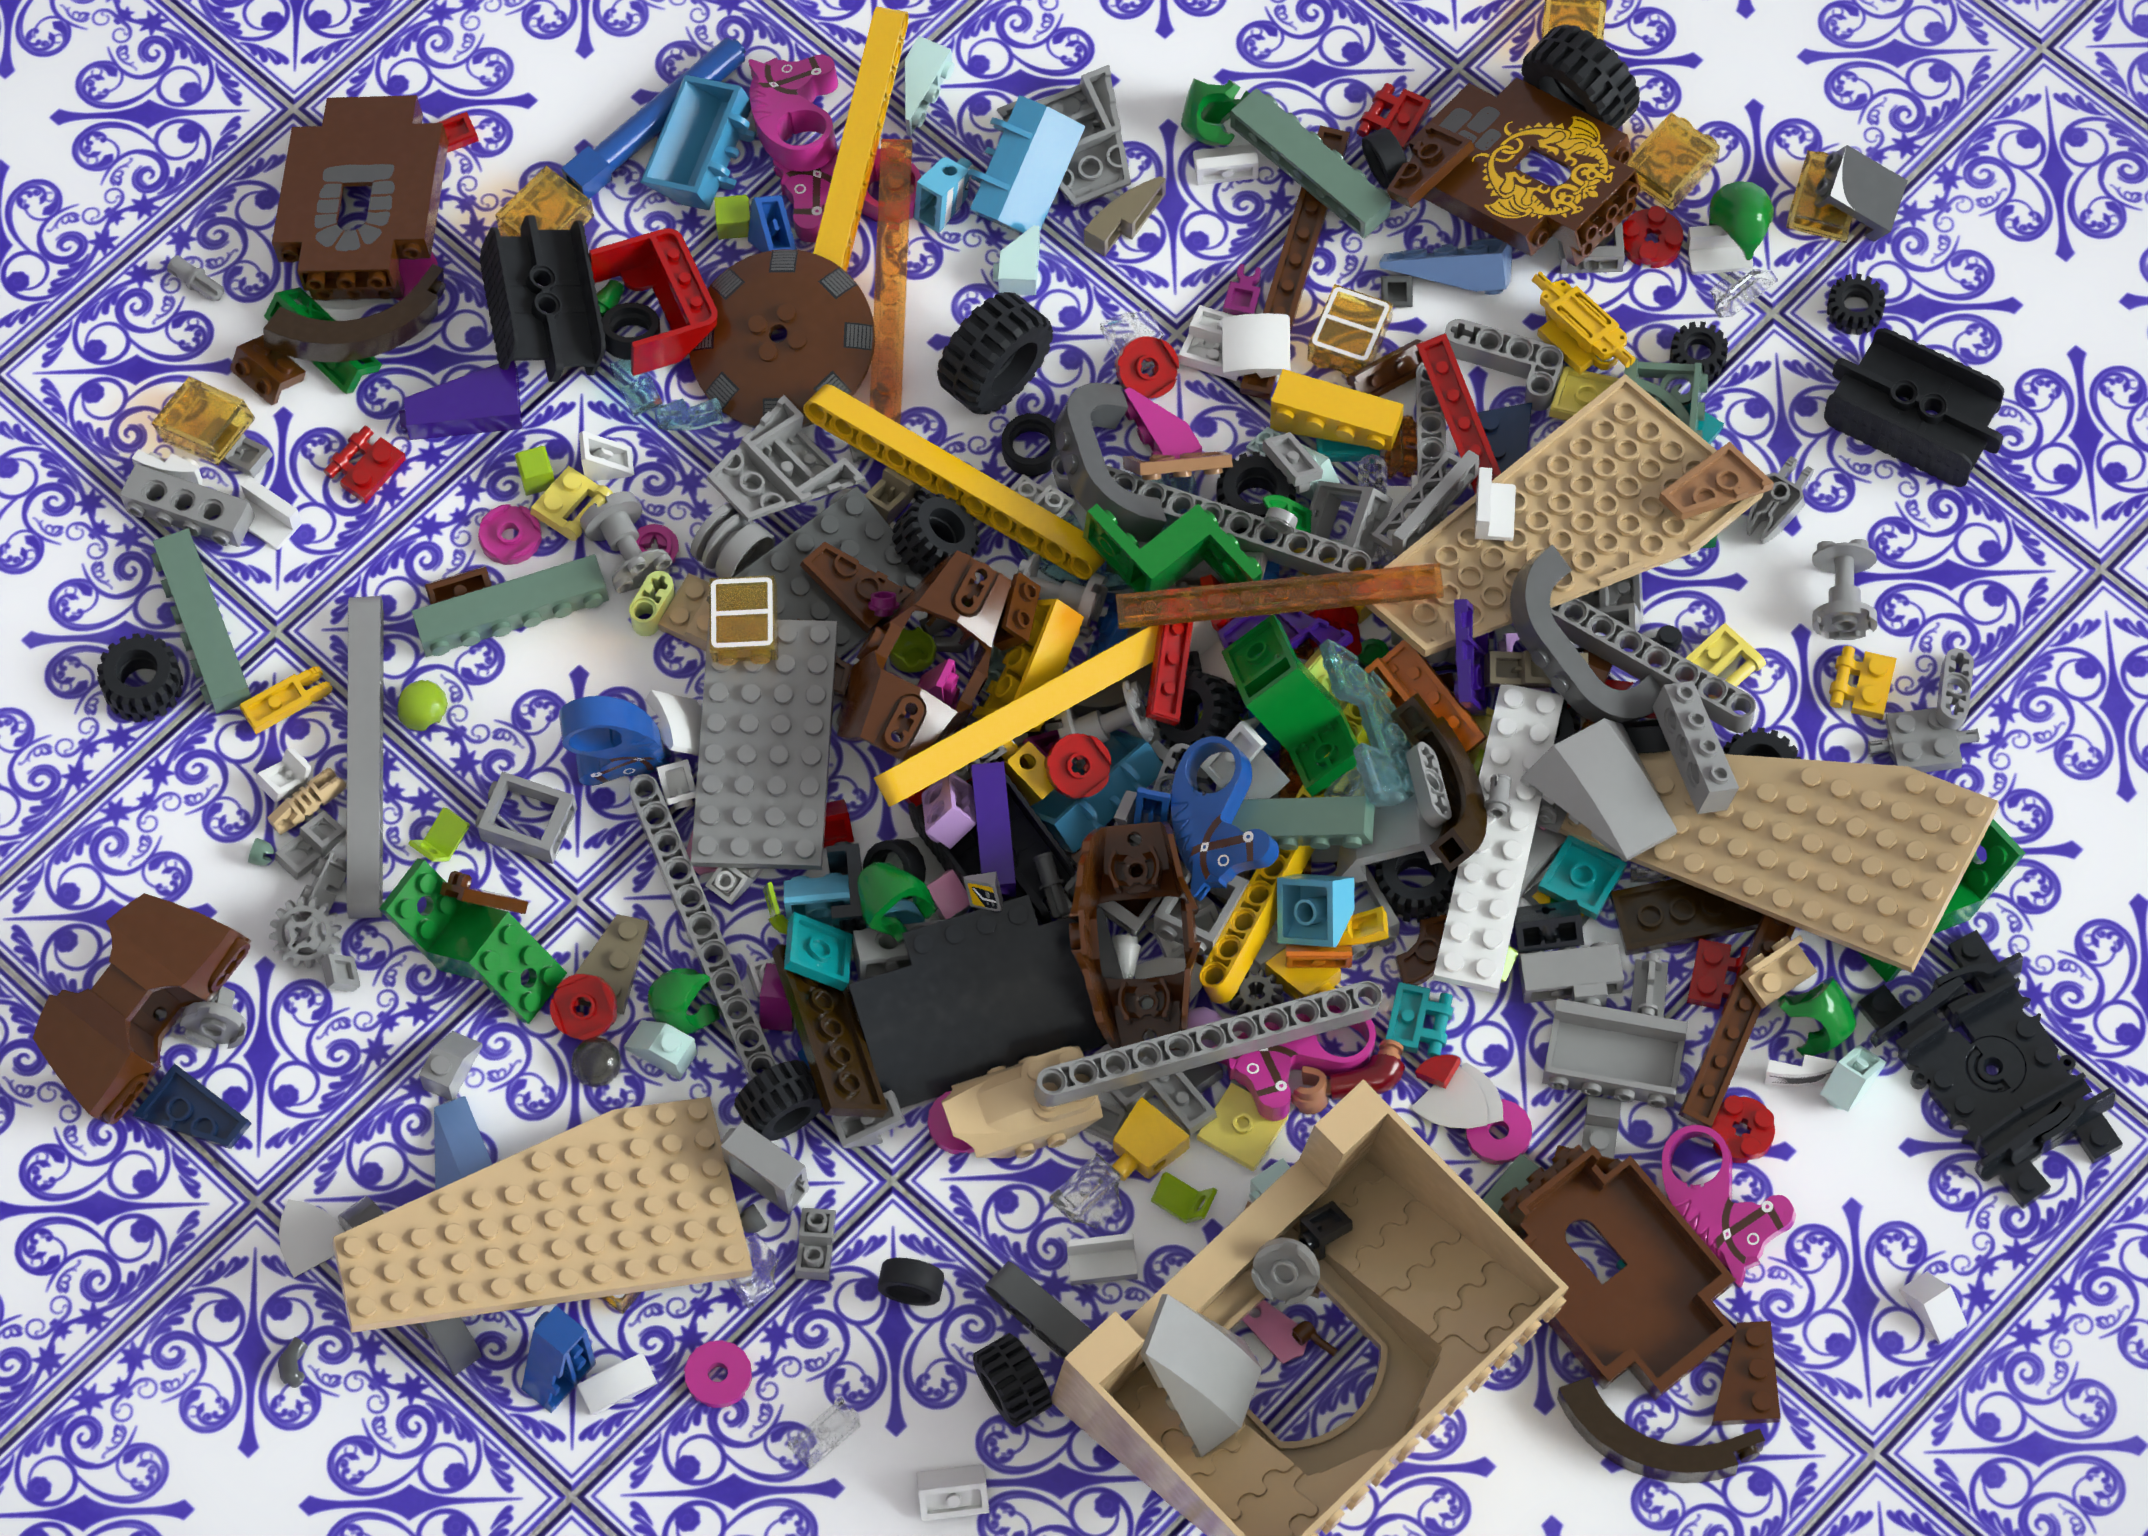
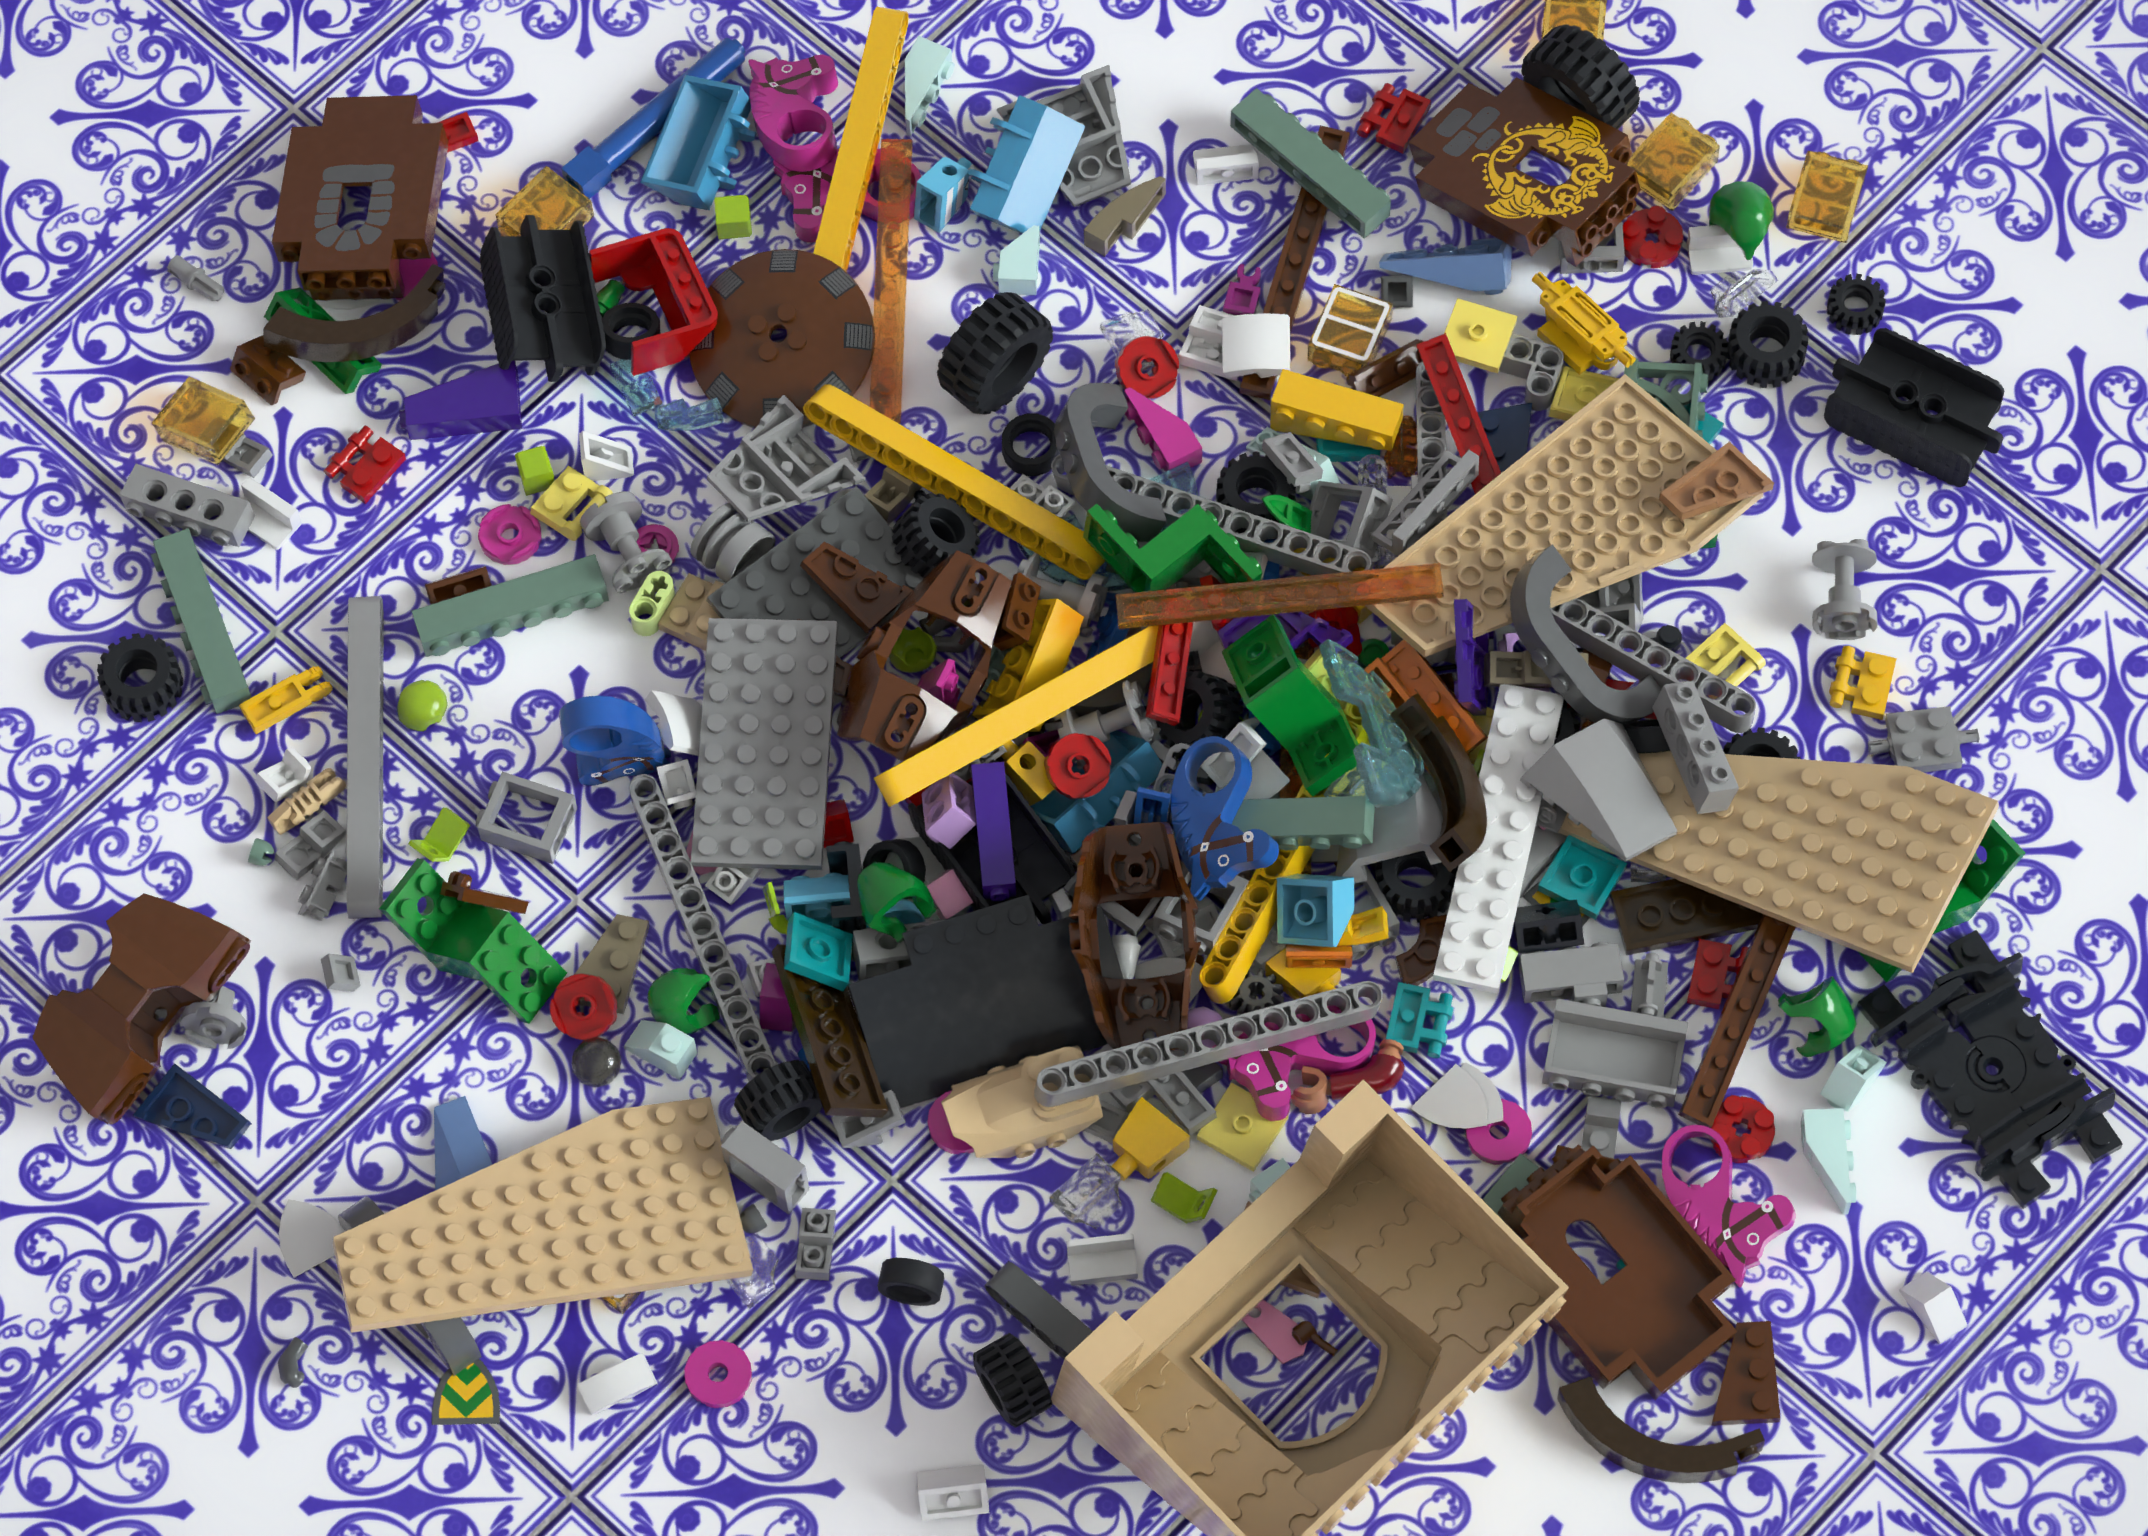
(176, 466): white slope -> none
(294, 925): light grey gear -> none
(449, 1065): light grey slope -> none
(467, 1397): none -> sticker
(556, 1358): blue wedge -> none
(743, 619): clear yellow brick -> none
(770, 224): blue slope -> none
(824, 1433): clear hinge -> none
(883, 603): magenta plate -> none
(984, 891): slope -> none
(1051, 885): dark grey axle -> none
(1158, 464): medium nougat wing -> none
(1203, 1370): light grey wedge -> none
(1207, 109): green piece -> none
(1280, 520): light grey tile -> none
(1285, 1270): light grey tile -> none
(1323, 1227): black bracket -> none
(1383, 155): black tyre -> none
(1428, 784): light grey beam -> none
(1431, 162): reddish brown wing -> none
(1438, 1069): red tile -> none
(1479, 334): none -> light yellow plate
(1494, 508): white panel -> none
(1497, 804): light grey pin -> none
(1773, 323): none -> black tyre
(1779, 972): tan bracket -> none
(1781, 503): light grey hinge -> none
(1812, 1072): white slope -> none
(1825, 1147): none -> light aqua slope
(1861, 190): dark grey panel -> none
(1946, 696): light grey beam -> none

